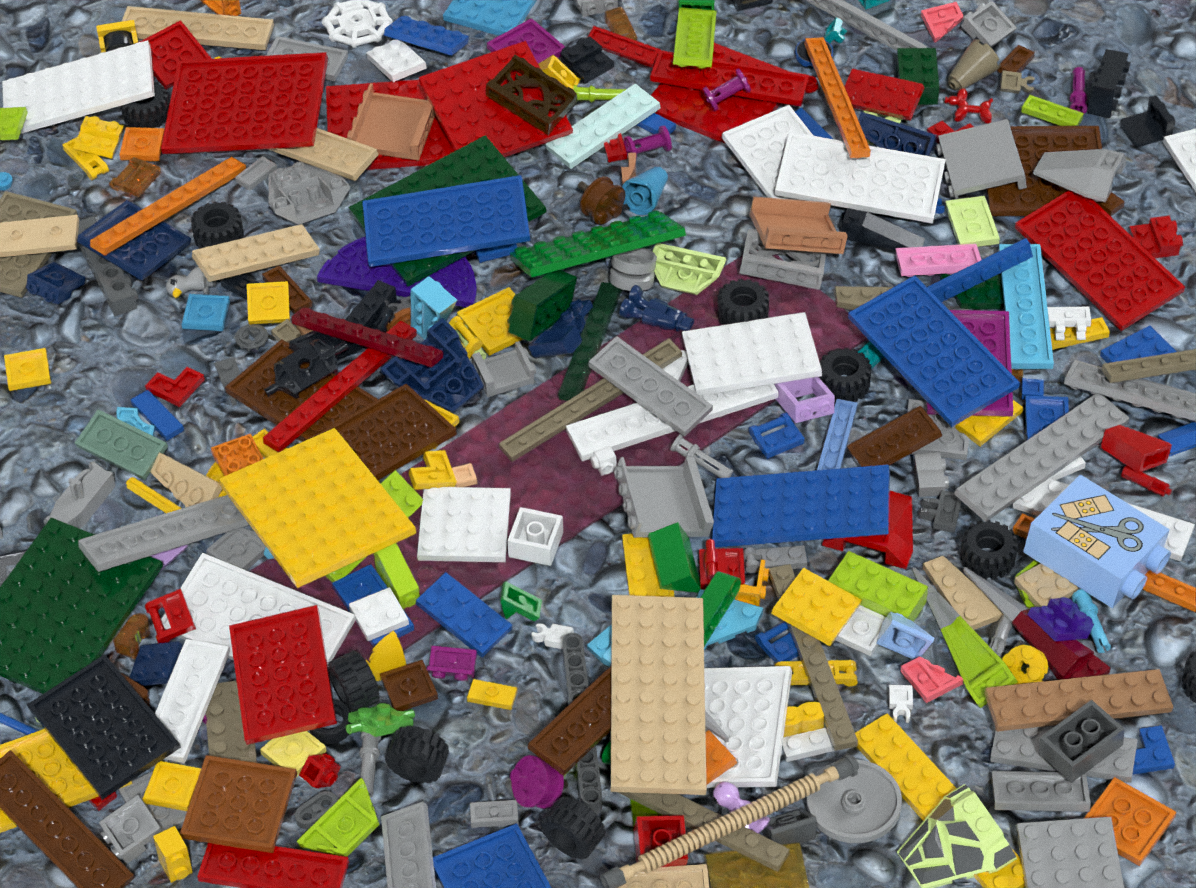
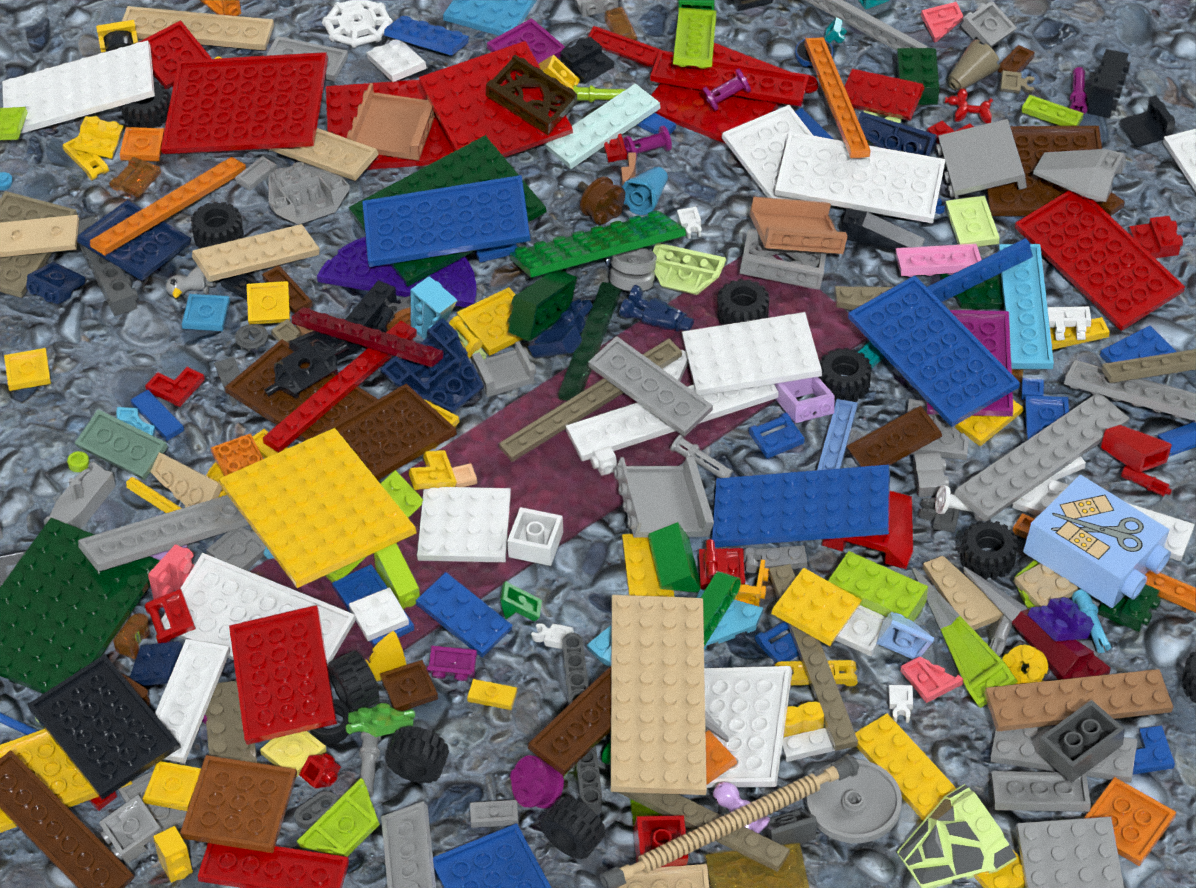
(78, 461): none -> lime tile
(171, 571): none -> coral plate
(690, 220): none -> white plate
(945, 500): none -> white hose
(1133, 612): none -> dark green plate

